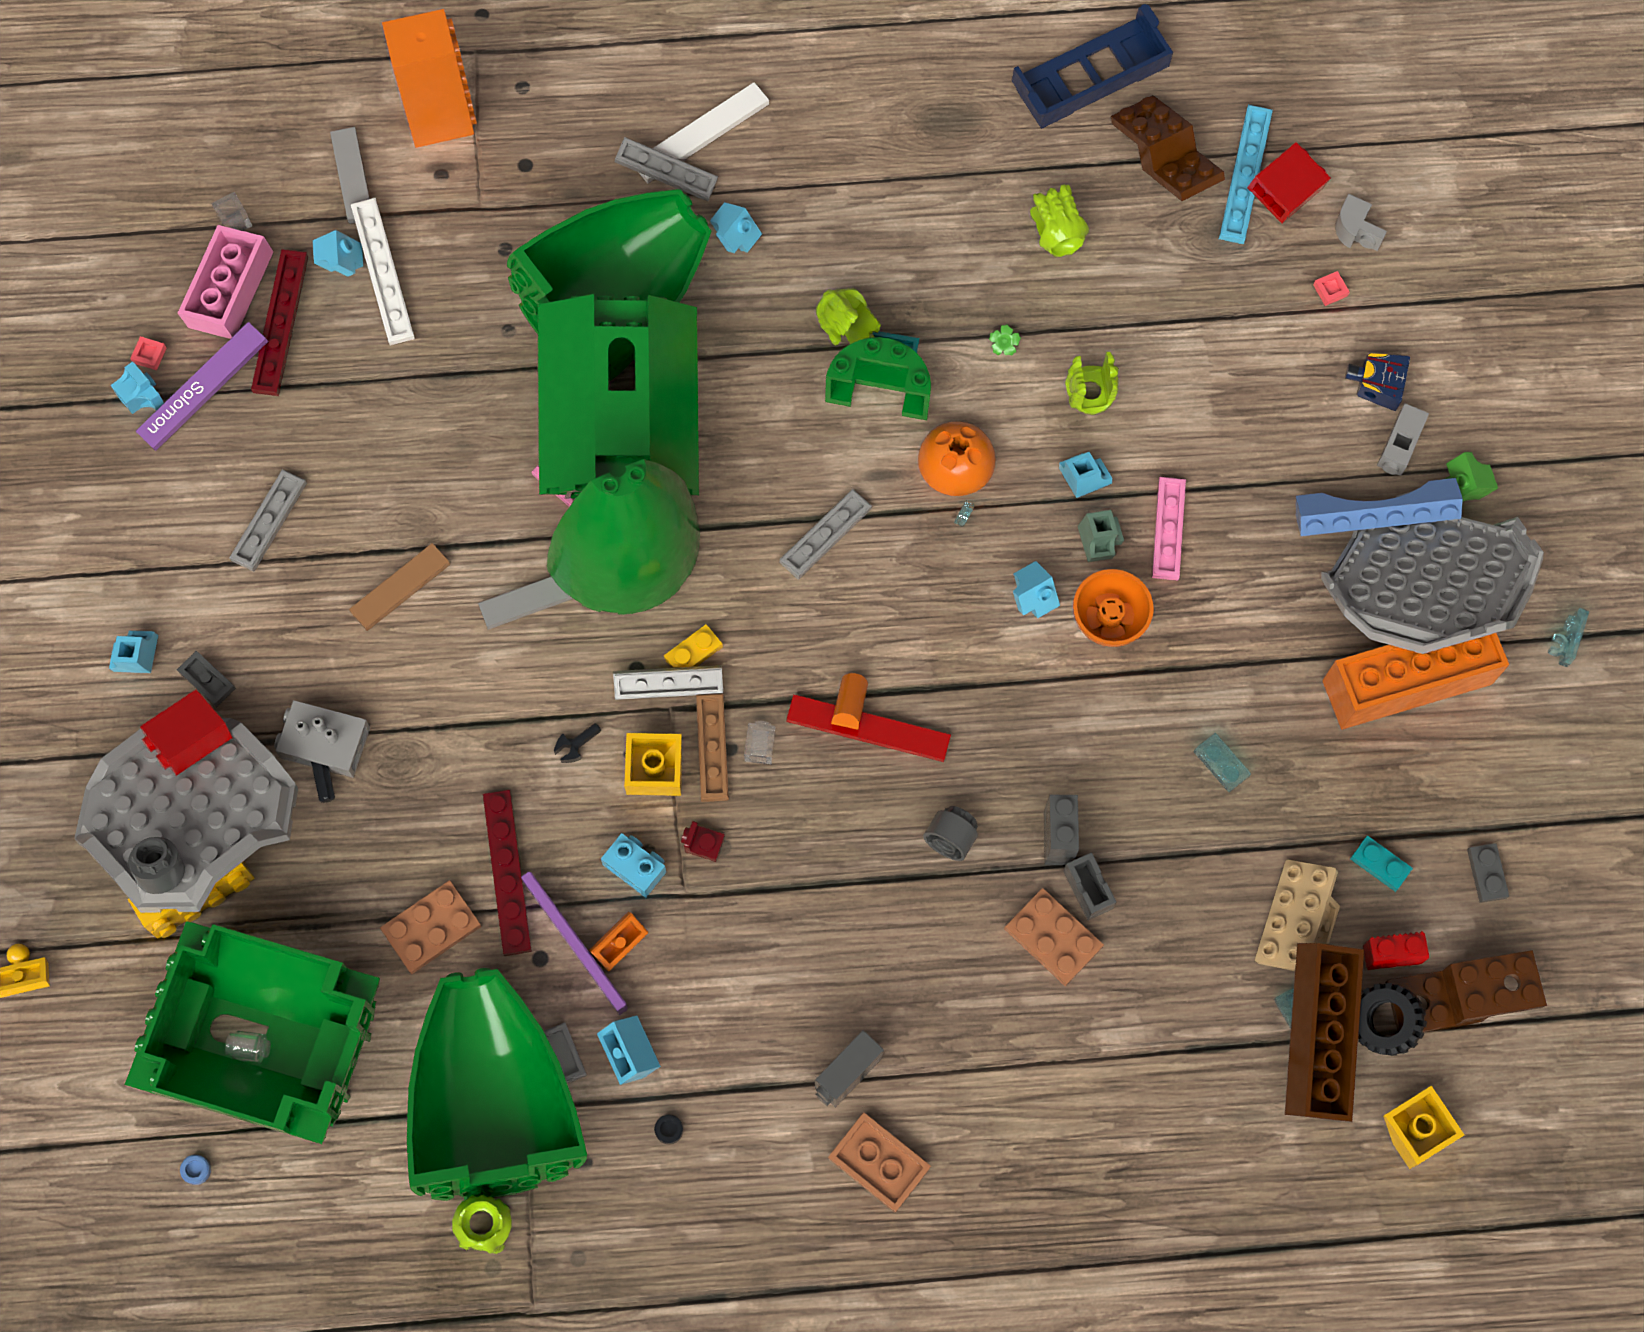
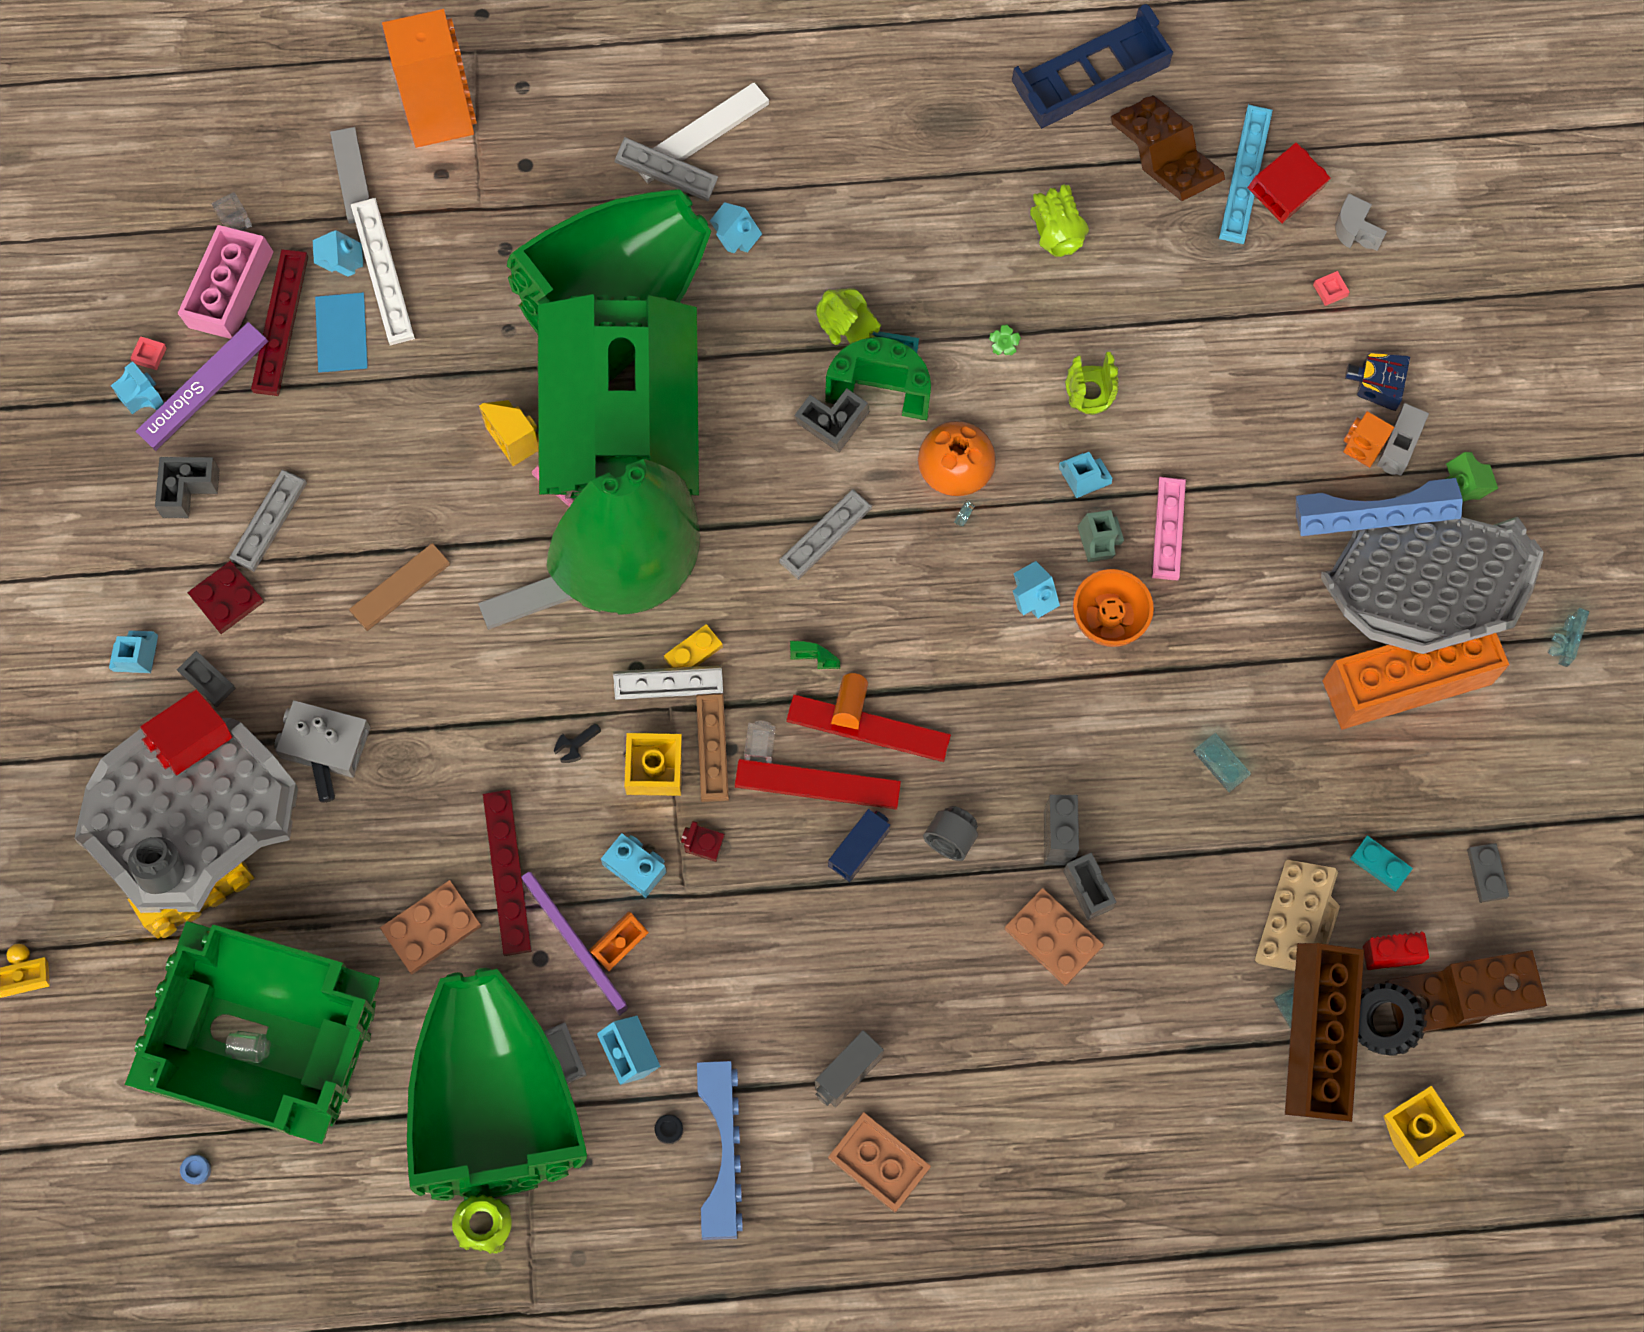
(179, 479): none -> dark grey brick
(225, 597): none -> dark red plate
(341, 332): none -> dark azure sticker
(510, 430): none -> yellow slope
(719, 1211): none -> medium blue arch
(810, 650): none -> green slope
(817, 784): none -> red tile
(835, 424): none -> dark grey brick
(859, 844): none -> dark blue brick
(1367, 438): none -> orange brick

